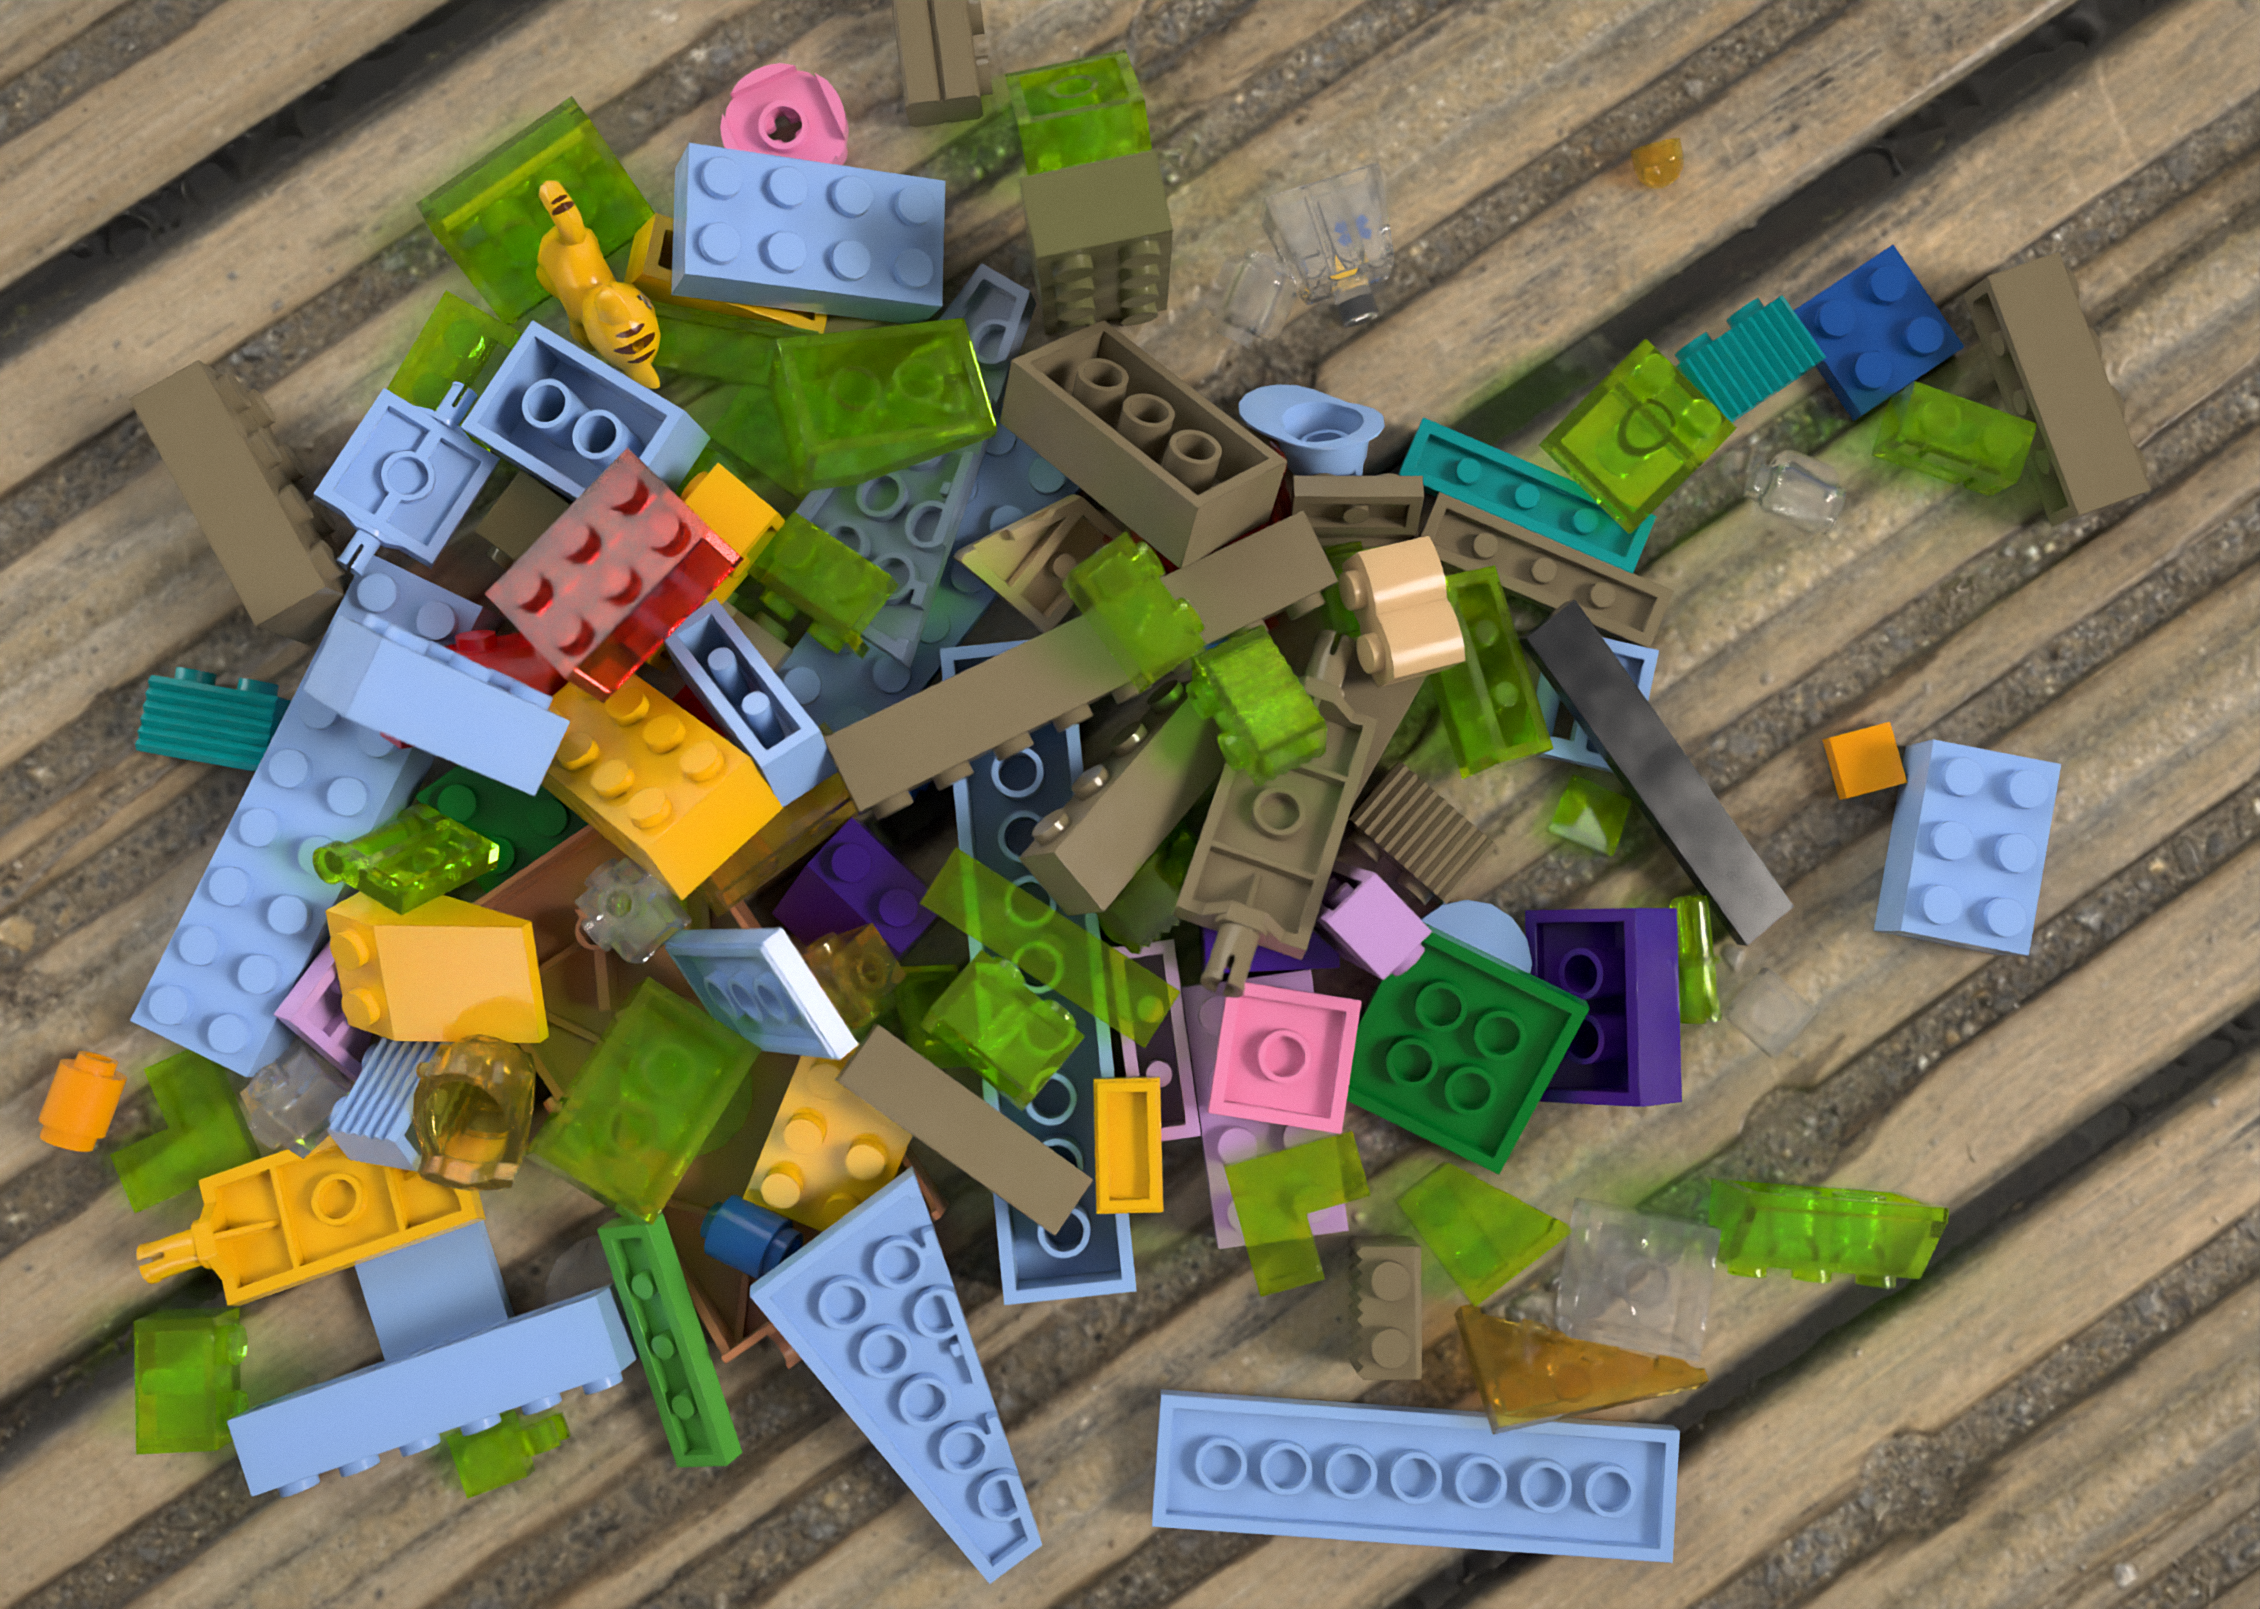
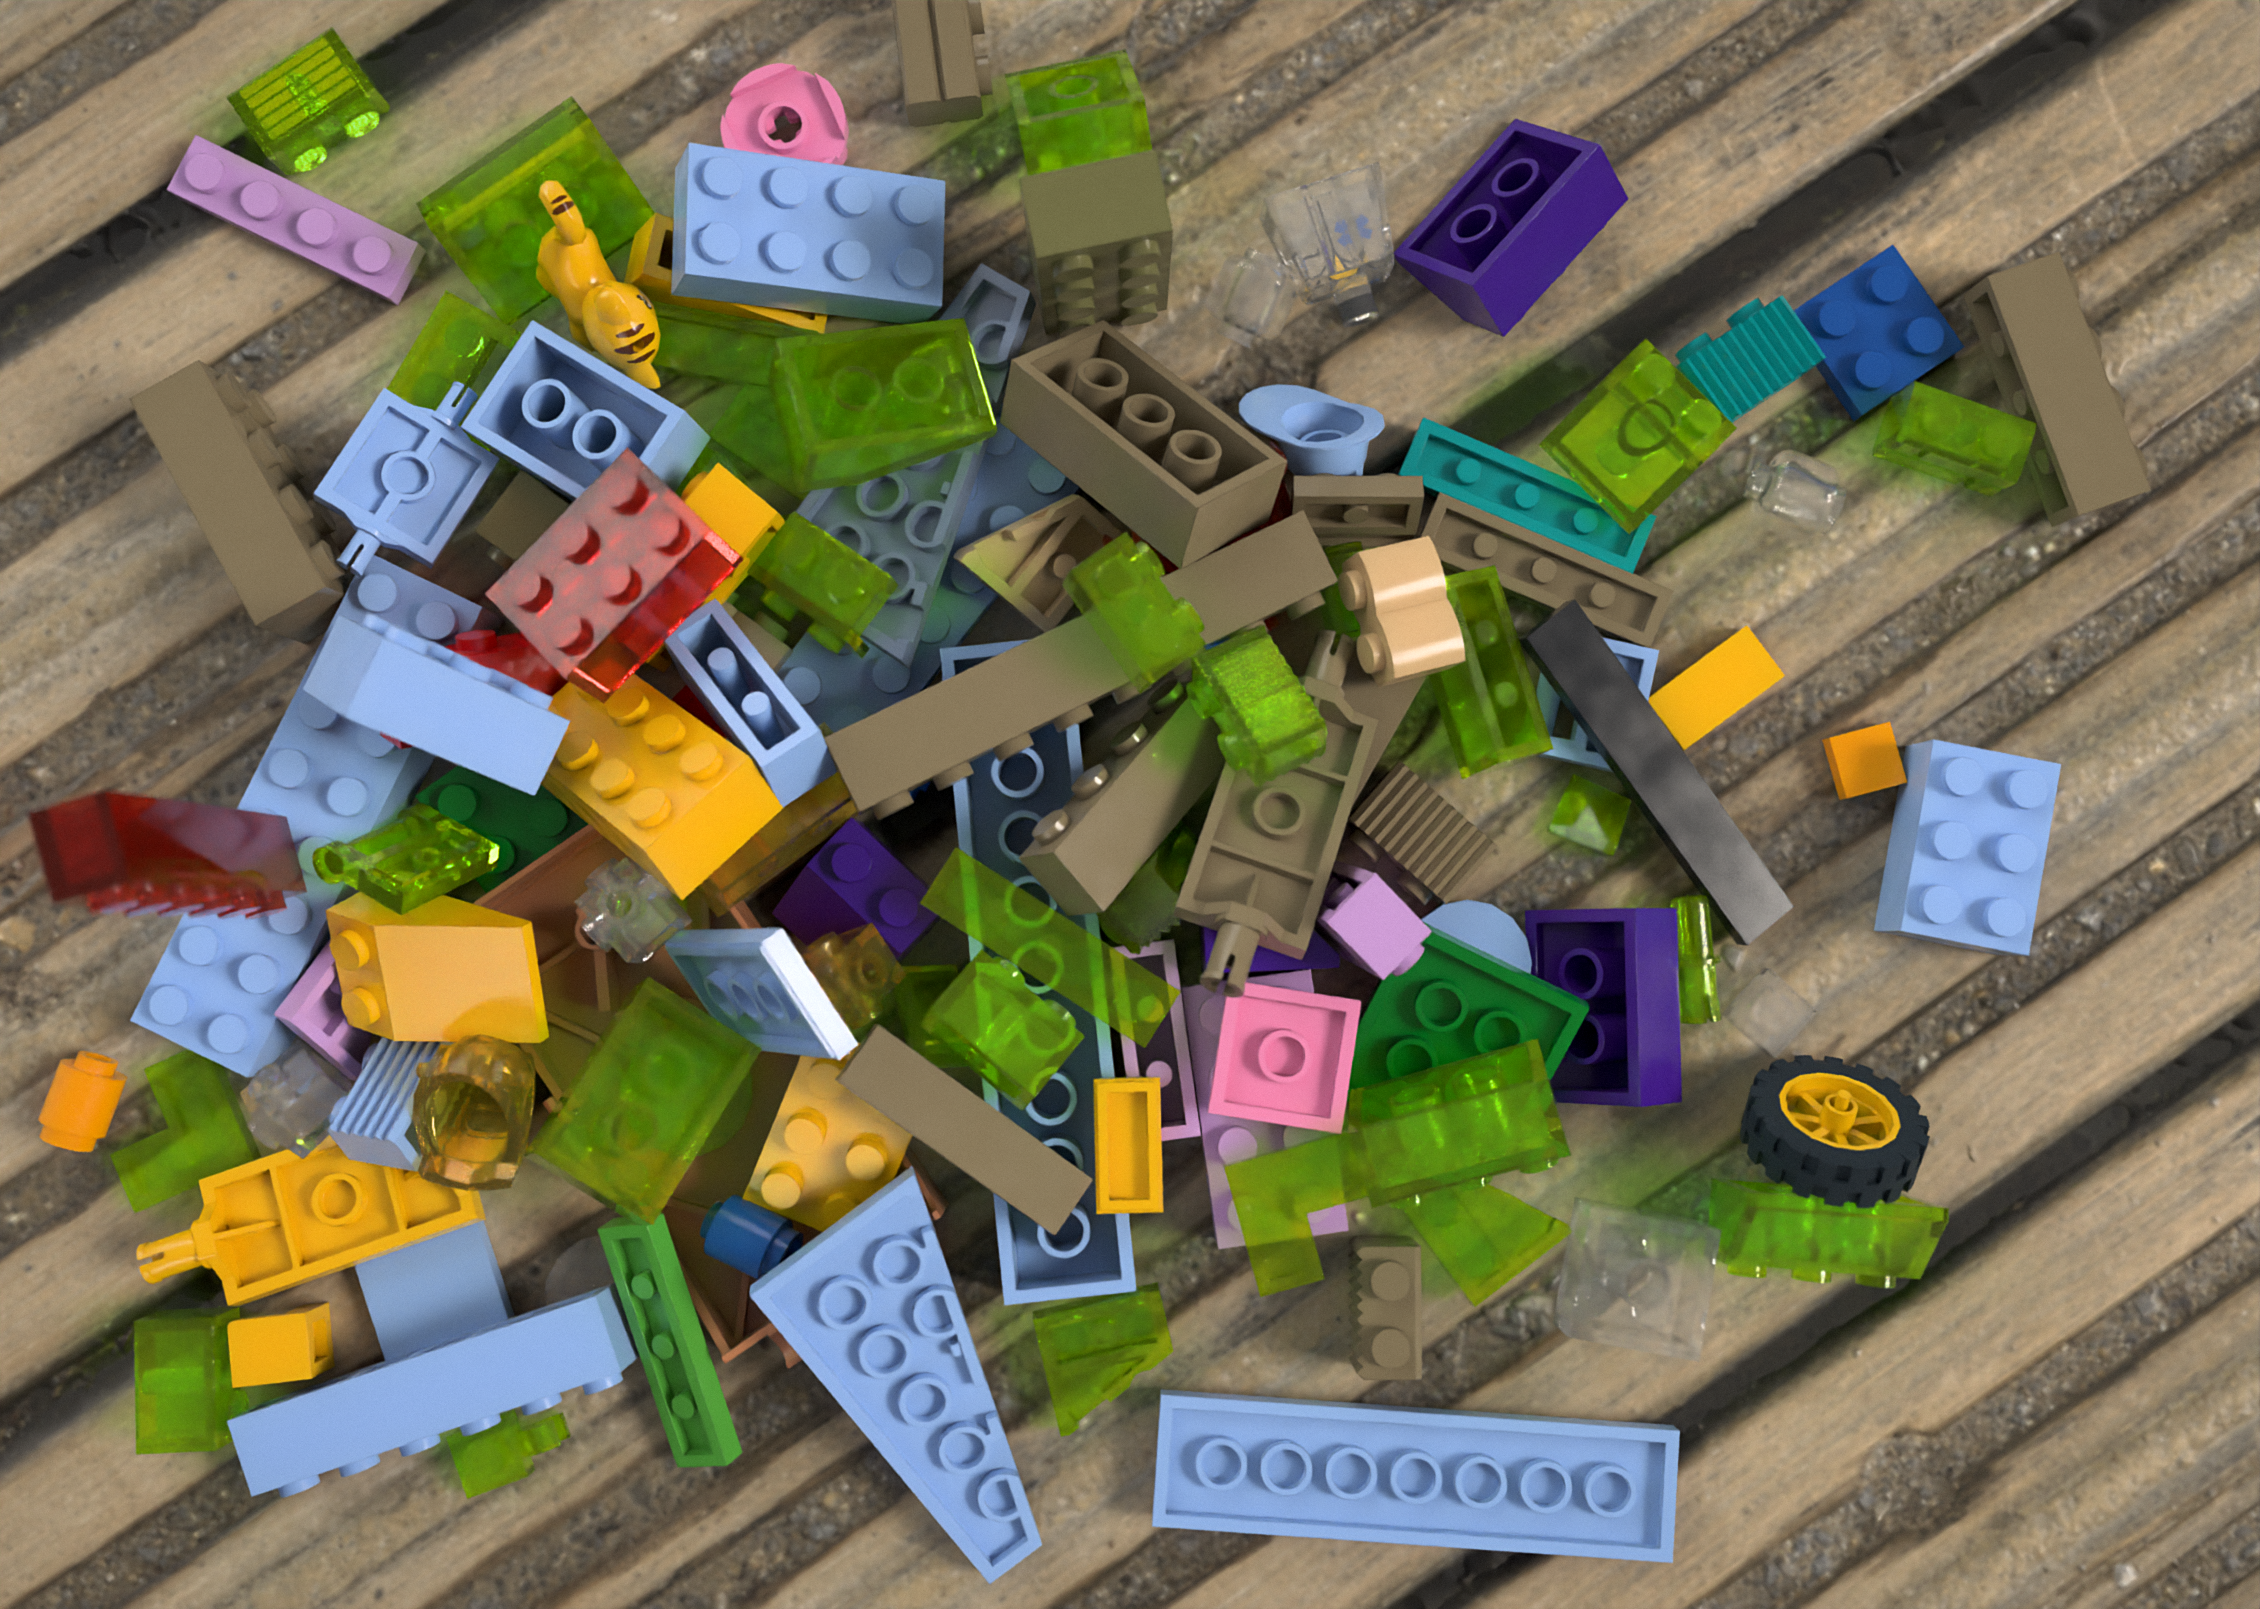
(165, 857): none -> clear red brick
(208, 722): teal brick -> none
(281, 1346): none -> yellow panel
(296, 220): none -> lavender plate
(309, 103): none -> clear neon green brick
(1098, 1348): none -> clear neon green wing
(1456, 1126): none -> clear neon green brick
(1513, 224): none -> dark purple slope
(1544, 1376): clear yellow wing -> none
(1658, 162): clear yellow hinge -> none
(1715, 687): none -> yellow tile
(1834, 1131): none -> black wheel

